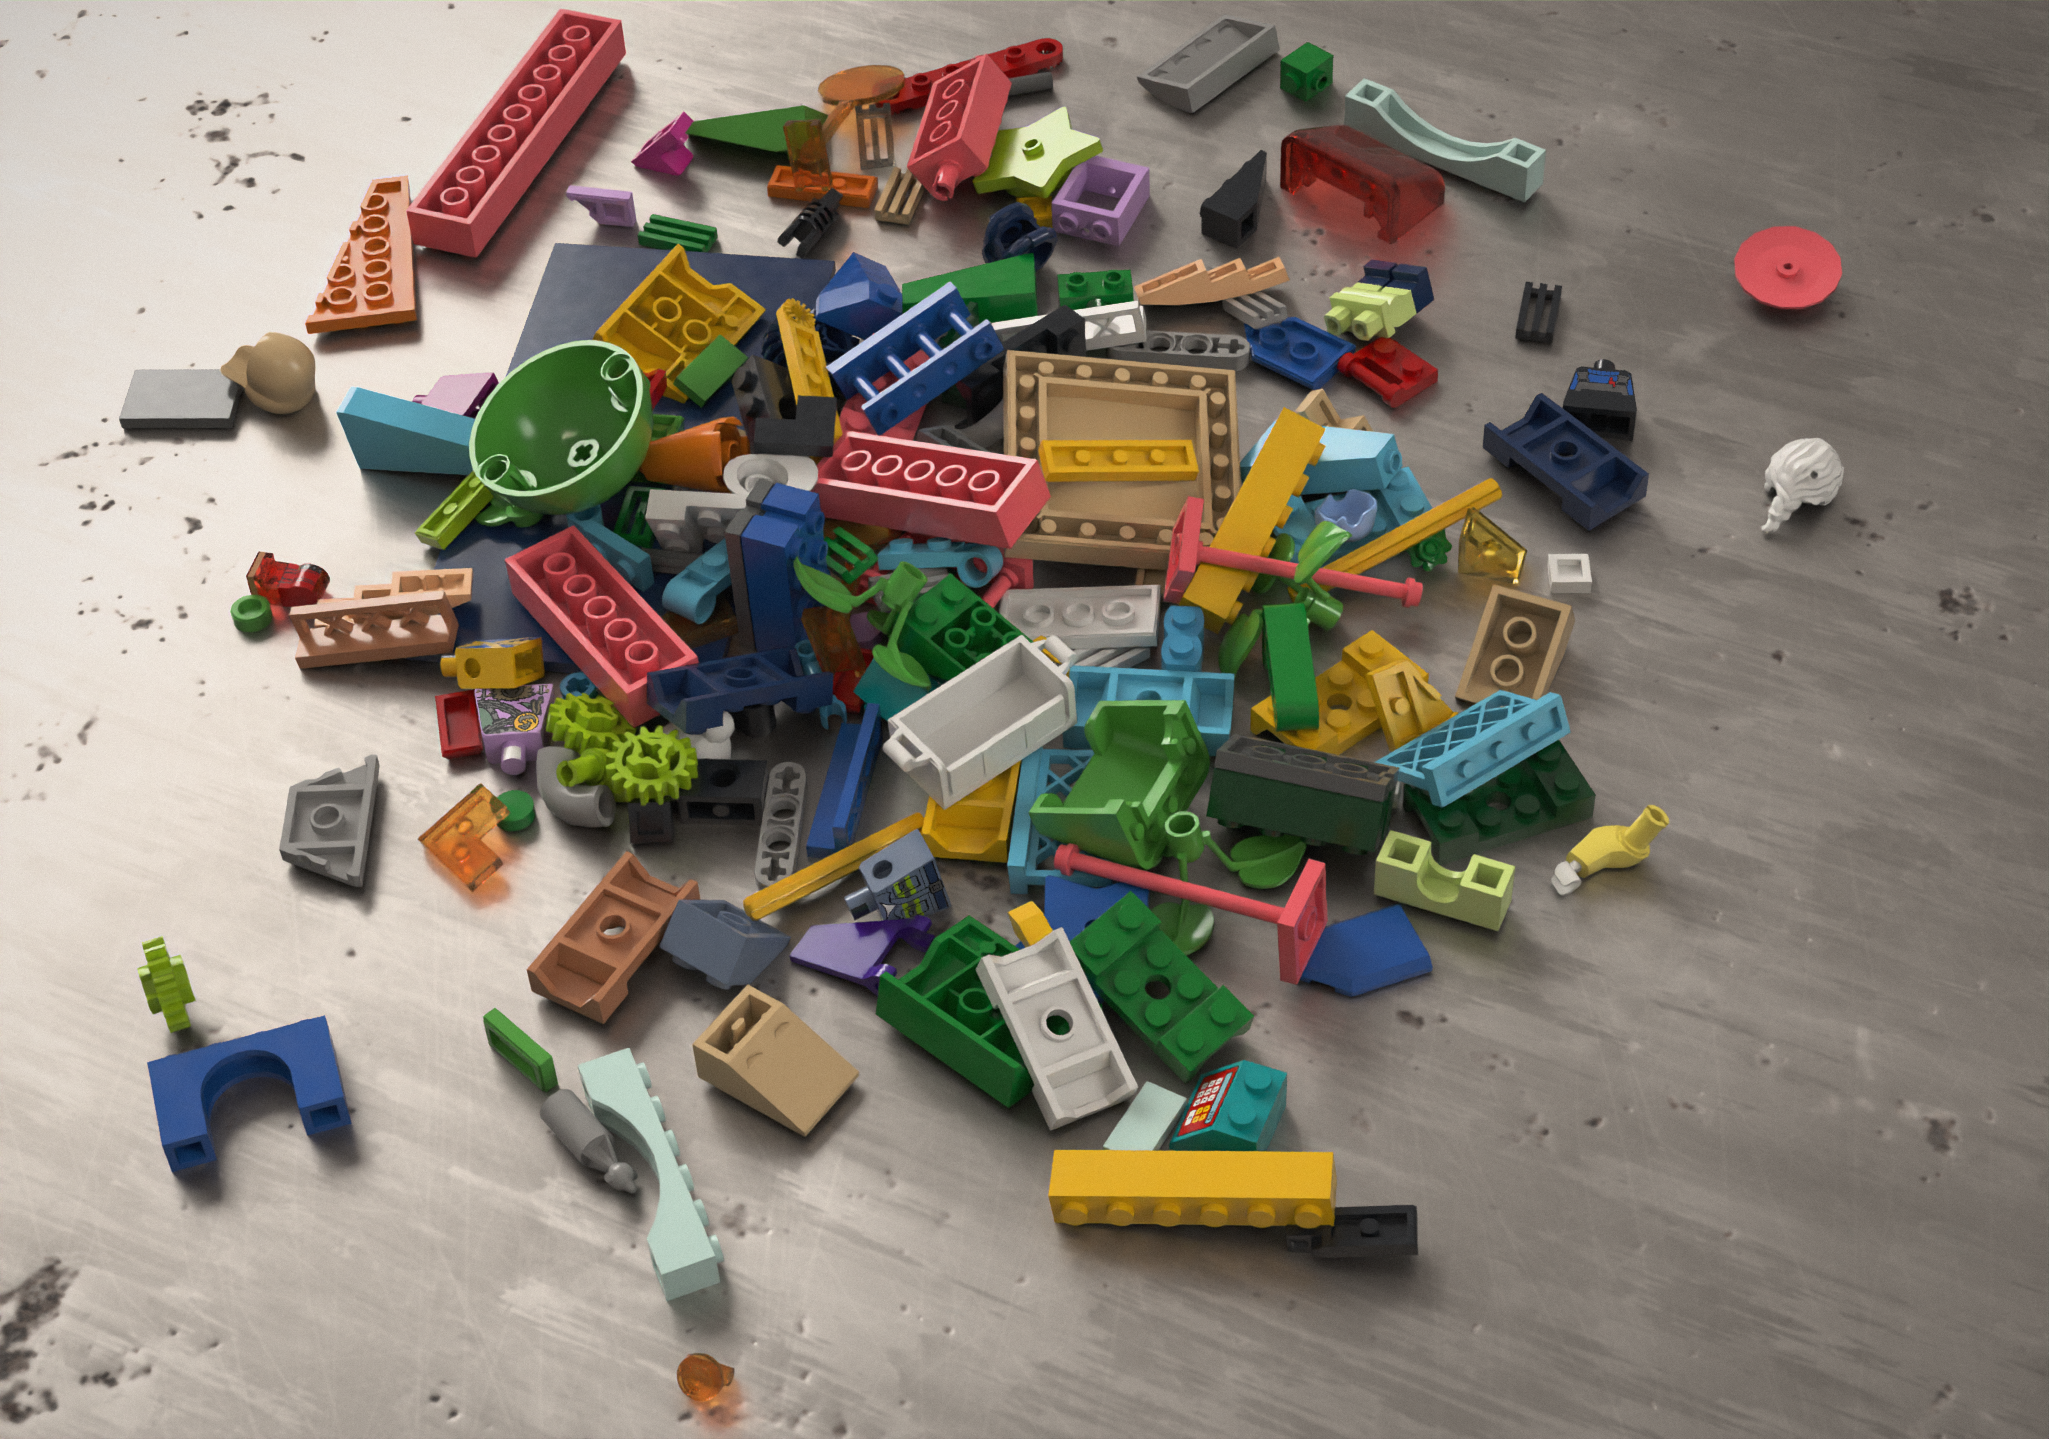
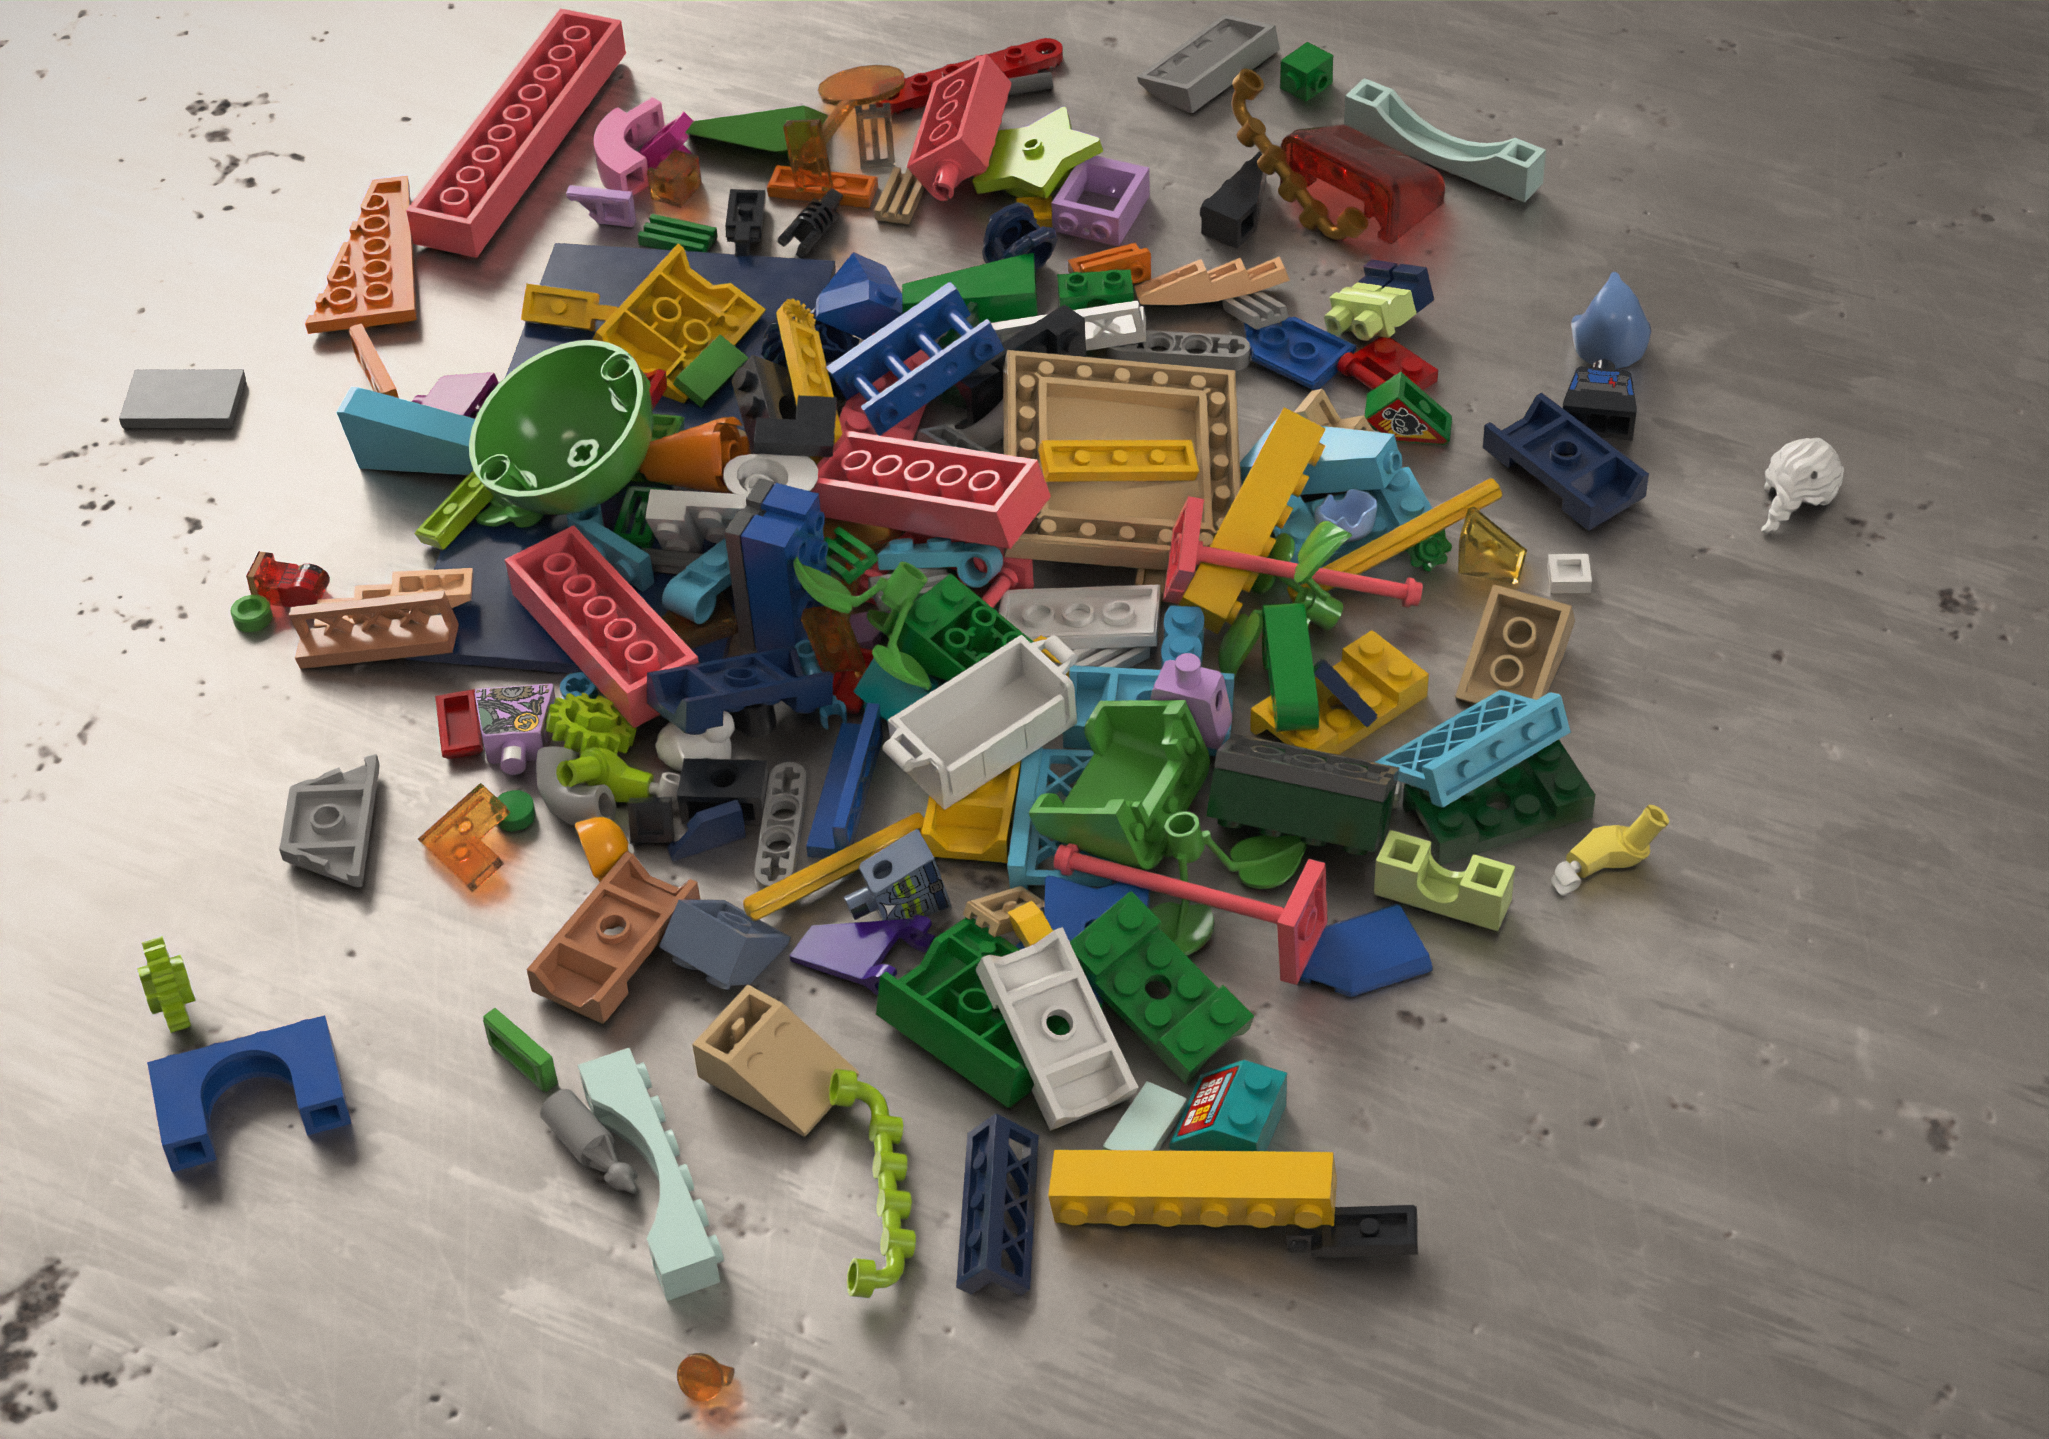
(274, 373): tan piece -> none
(370, 362): none -> tile
(495, 663): yellow torso -> none
(563, 307): none -> yellow plate
(602, 843): none -> light orange hair
(616, 142): none -> bright pink arch
(651, 765): lime gear -> none
(675, 178): none -> clear orange brick
(710, 830): none -> dark blue tile
(745, 219): none -> black hinge
(888, 1168): none -> lime bar
(988, 1197): none -> dark blue fence
(995, 907): none -> tan tile
(1117, 258): none -> orange bracket
(1203, 692): none -> lavender torso
(1344, 692): none -> dark blue tile
(1350, 222): none -> pearl gold bar
(1405, 703): yellow wing -> none
(1407, 412): none -> slope
(1541, 295): black tile -> none
(1612, 326): none -> medium blue piece
(1787, 267): coral piece -> none

